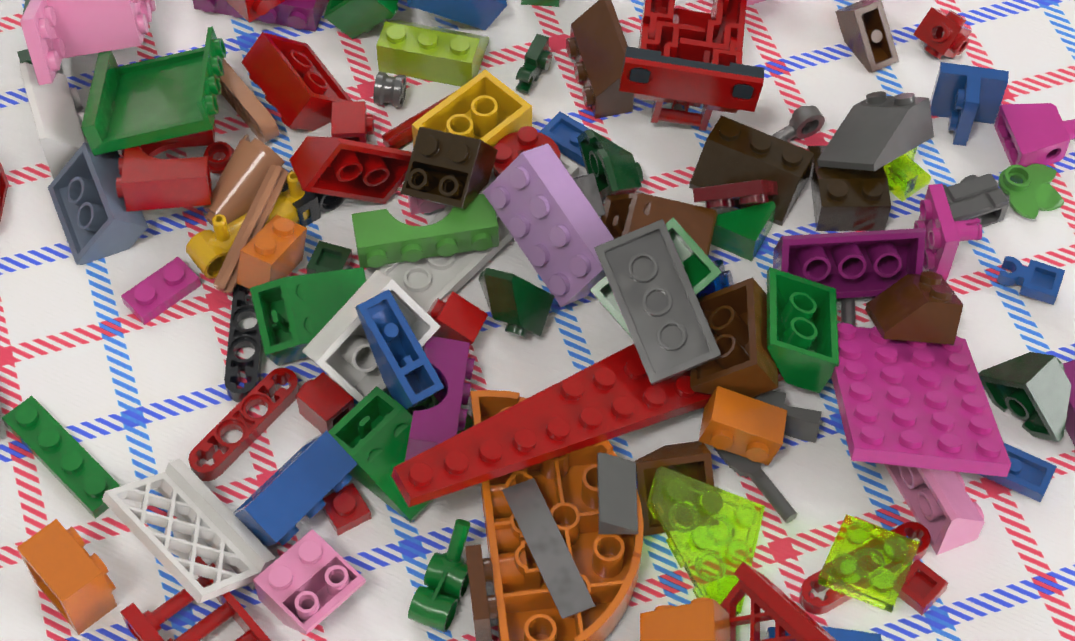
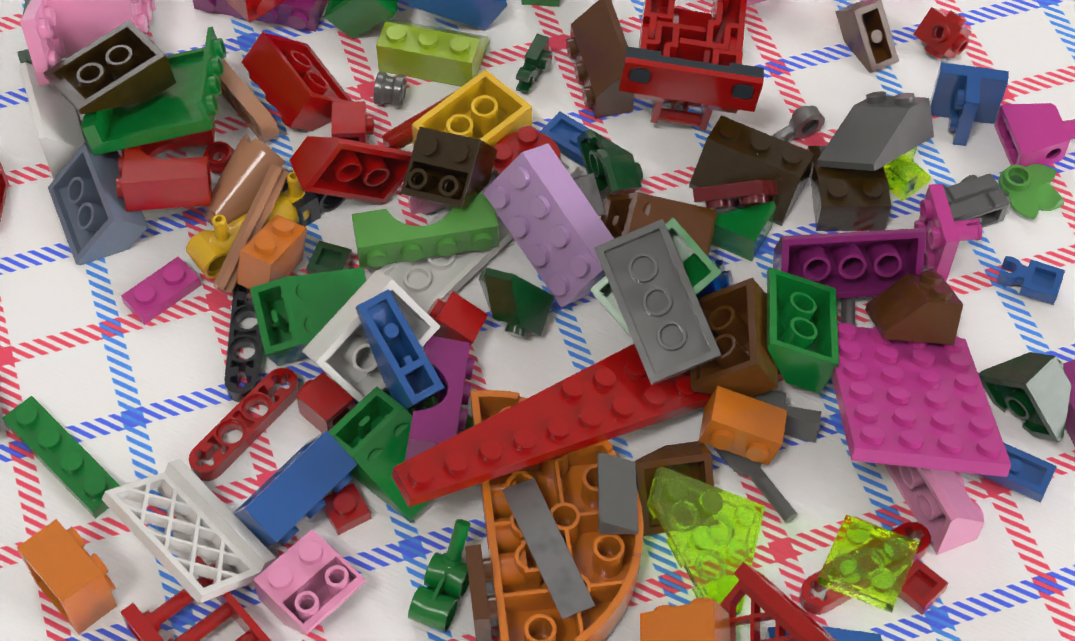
(113, 71): none -> dark brown slope

